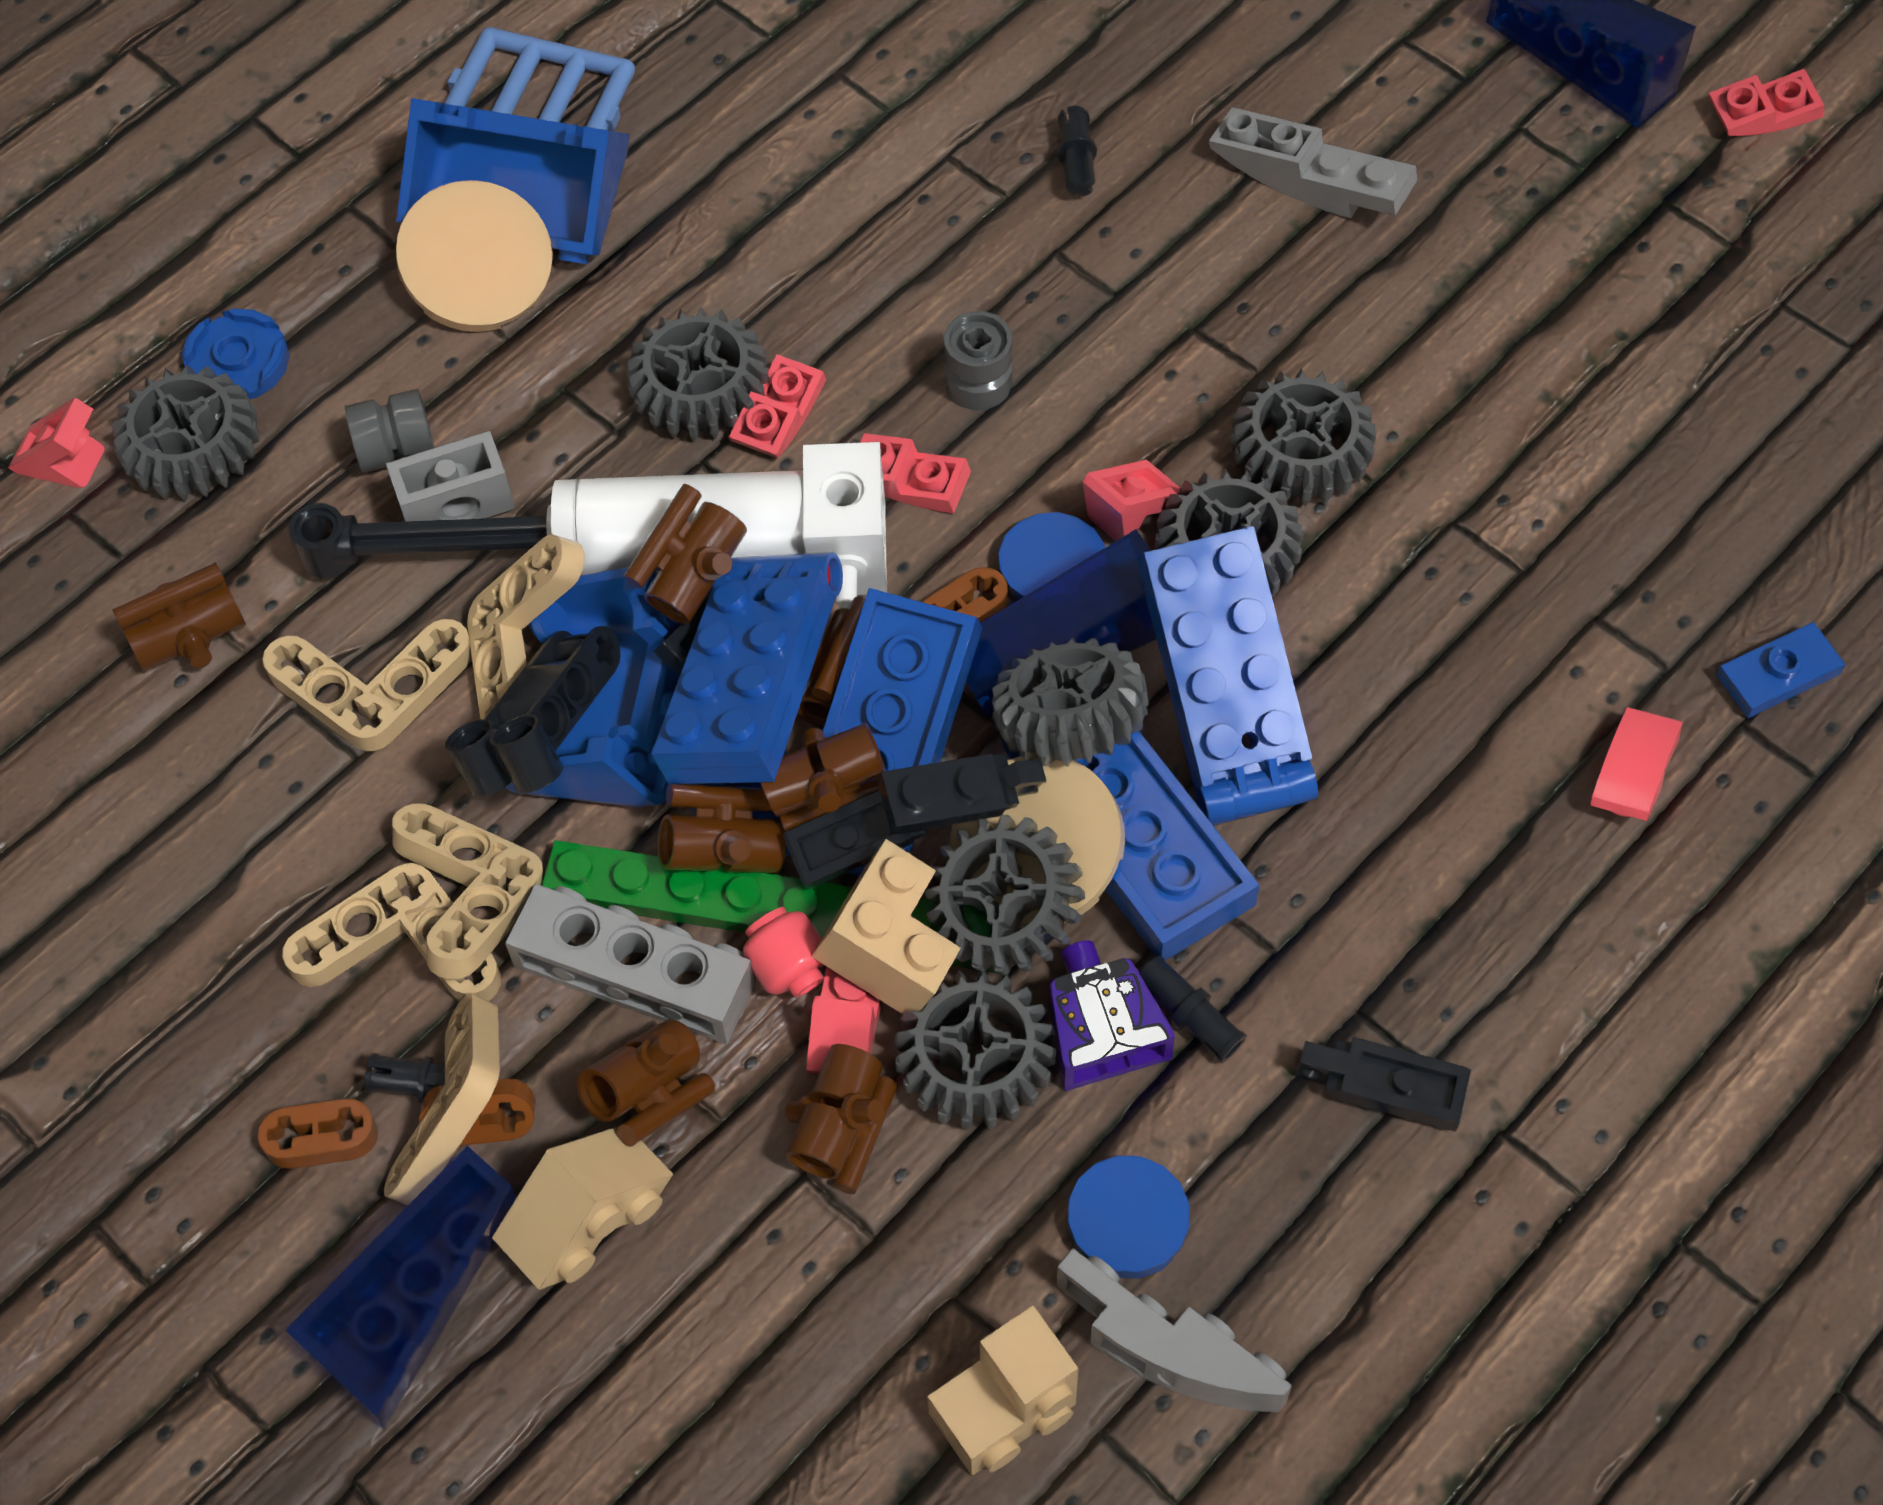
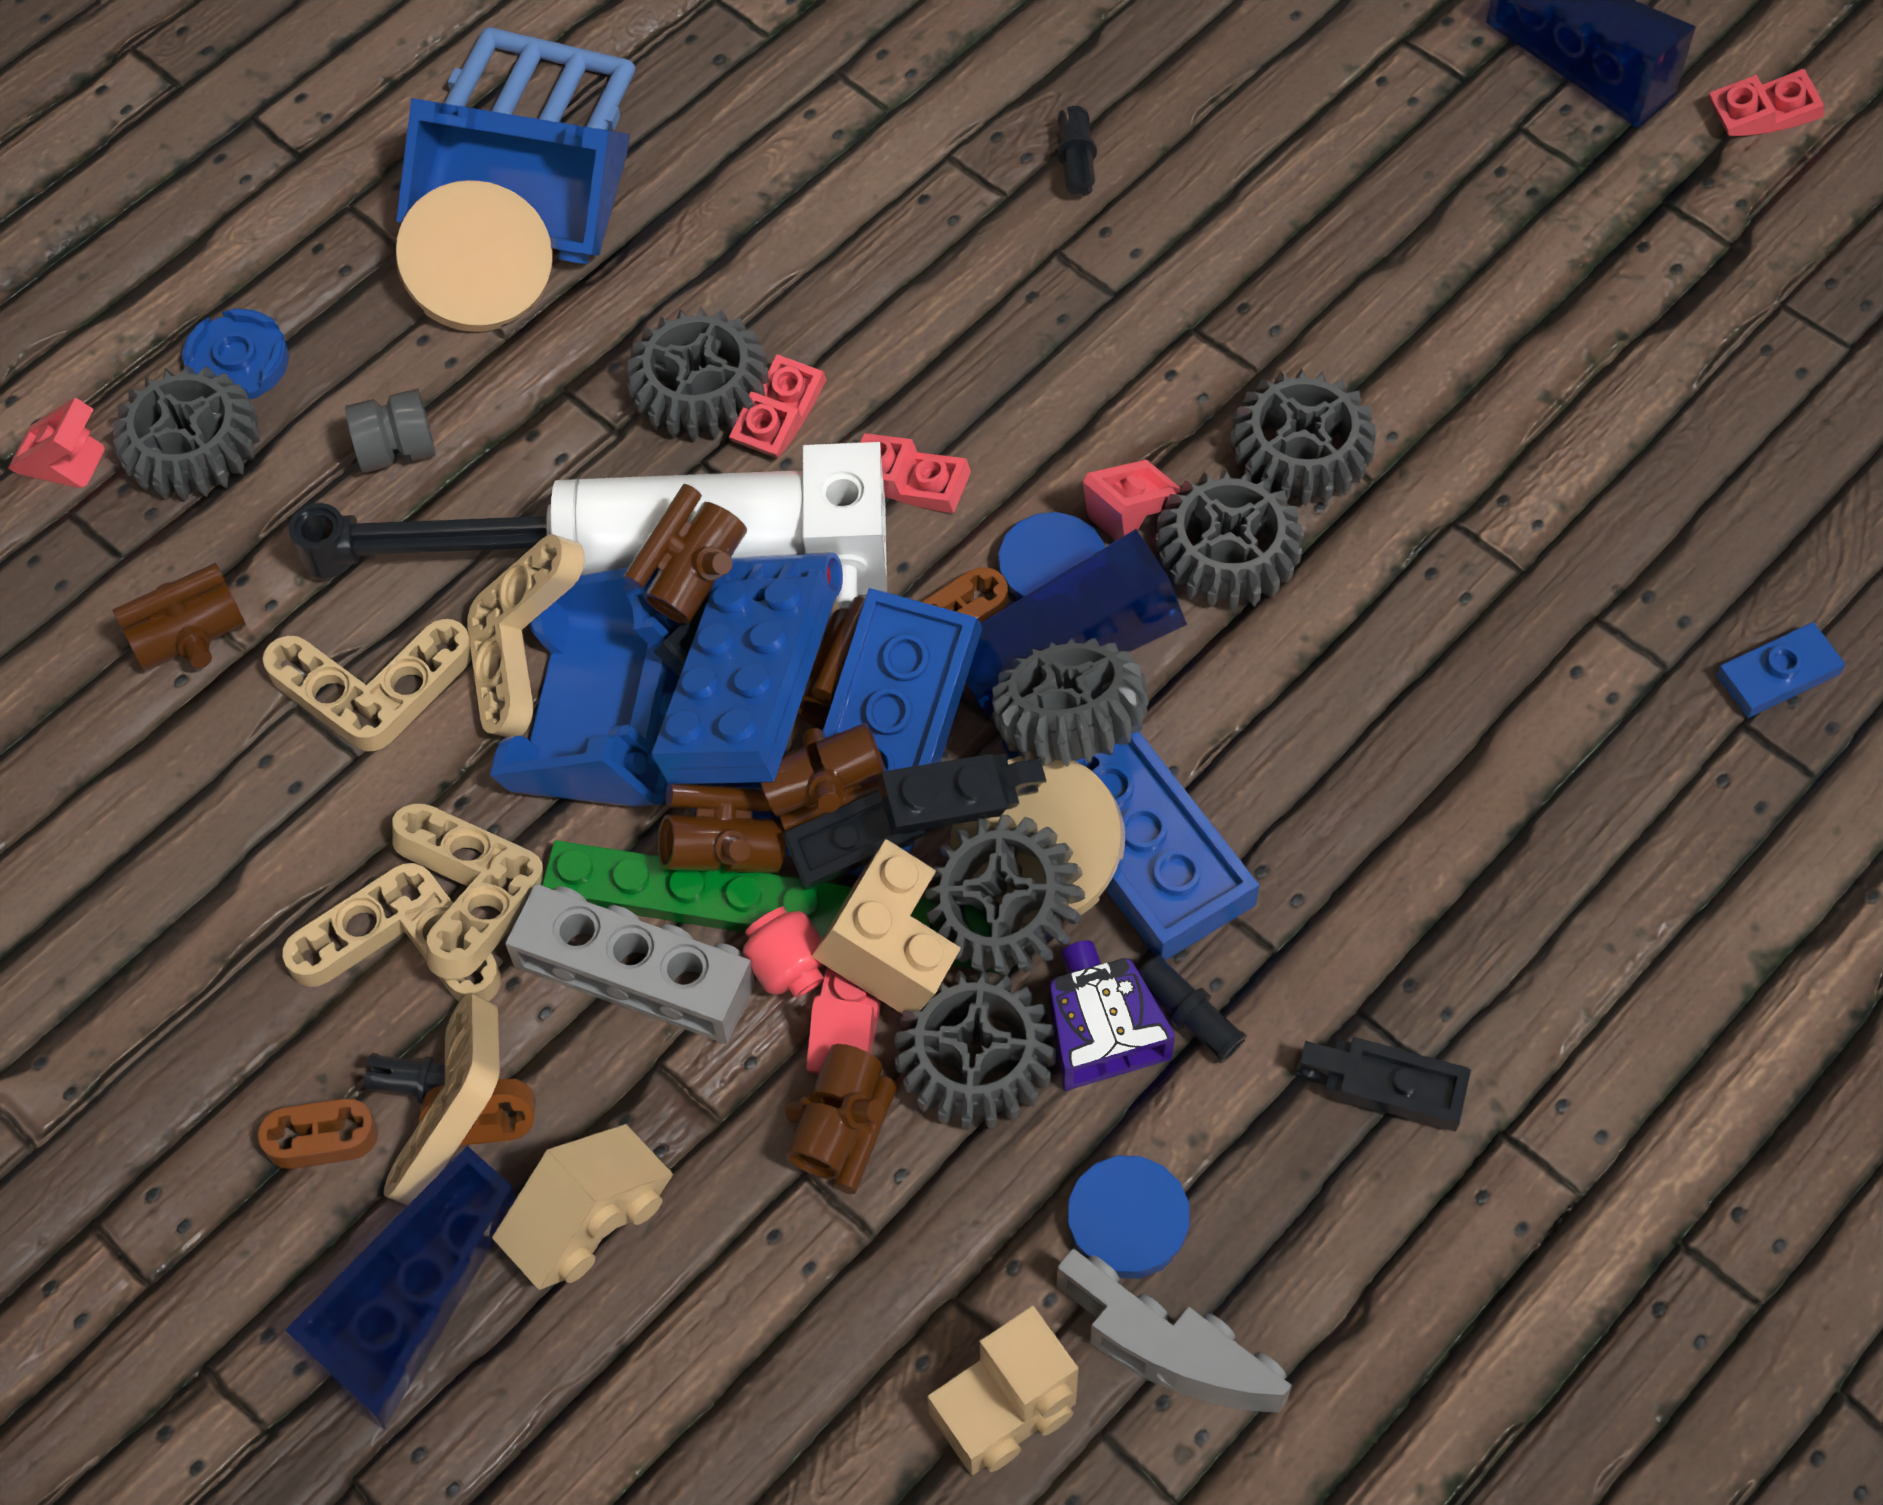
(452, 481): light grey brick -> none
(535, 714): black piece -> none
(646, 1078): reddish brown pin -> none
(978, 360): dark grey wheel -> none
(1228, 675): hinge -> none
(1300, 165): light grey slope -> none
(1636, 764): coral slope -> none

